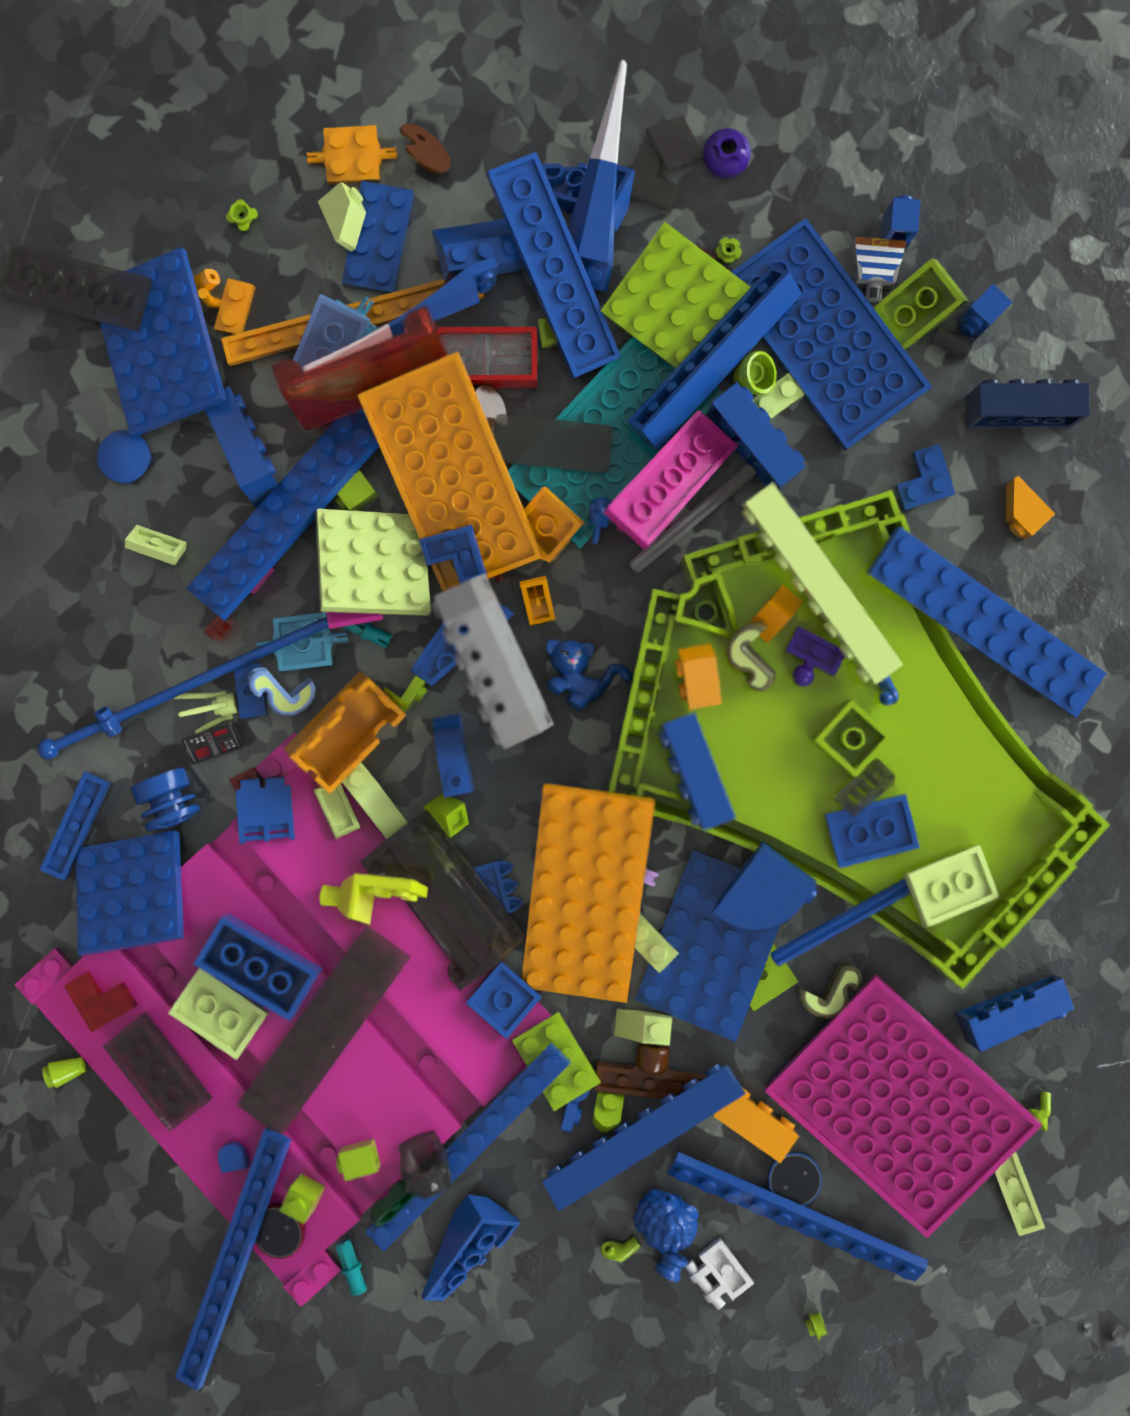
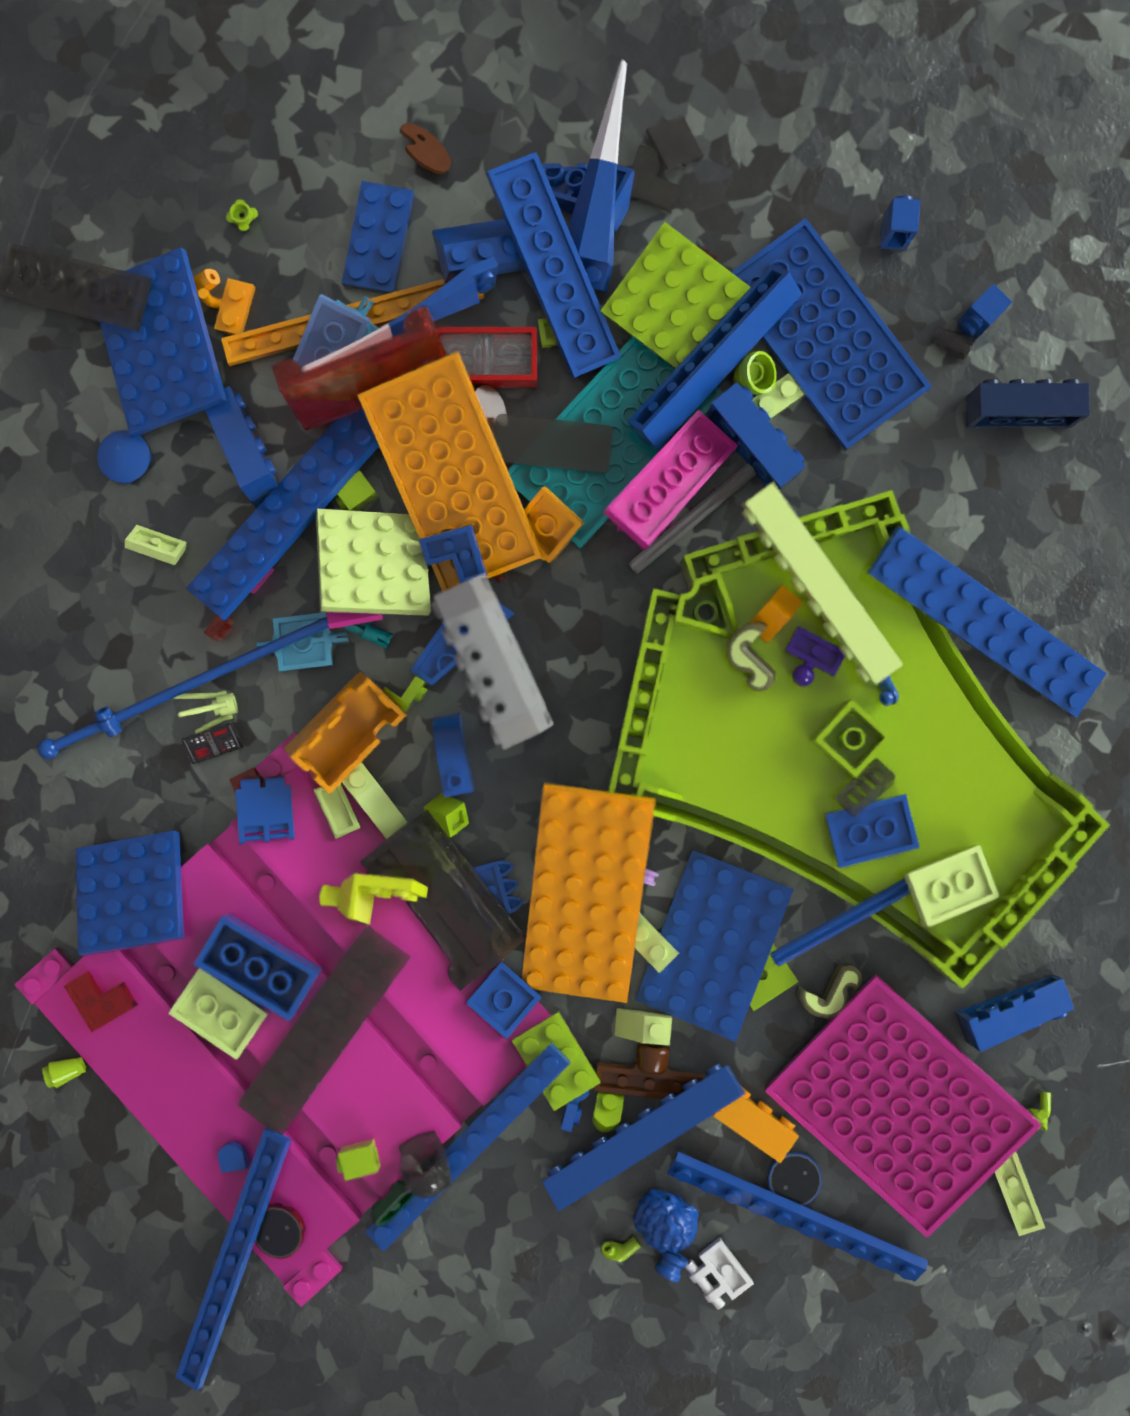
(75, 826): blue plate -> none
(157, 1072): clear smoke plate -> none
(165, 799): blue wheel -> none
(248, 703): blue plate -> none
(280, 701): light blue animal -> none
(302, 1198): lime brick -> none
(344, 214): yellowish green slope -> none
(351, 1267): teal axle -> none
(352, 154): light orange plate -> none
(472, 1233): blue wedge -> none
(537, 600): light orange slope -> none
(572, 659): blue animal -> none
(597, 516): blue piece -> none
(696, 772): blue brick -> none
(699, 676): light orange brick -> none
(725, 164): dark purple piece -> none
(728, 257): lime plate -> none
(765, 891): blue brick -> none
(816, 1325): lime plate -> none
(876, 264): torso -> none
(920, 303): lime slope -> none
(933, 480): blue plate -> none
(1025, 509): light orange slope -> none

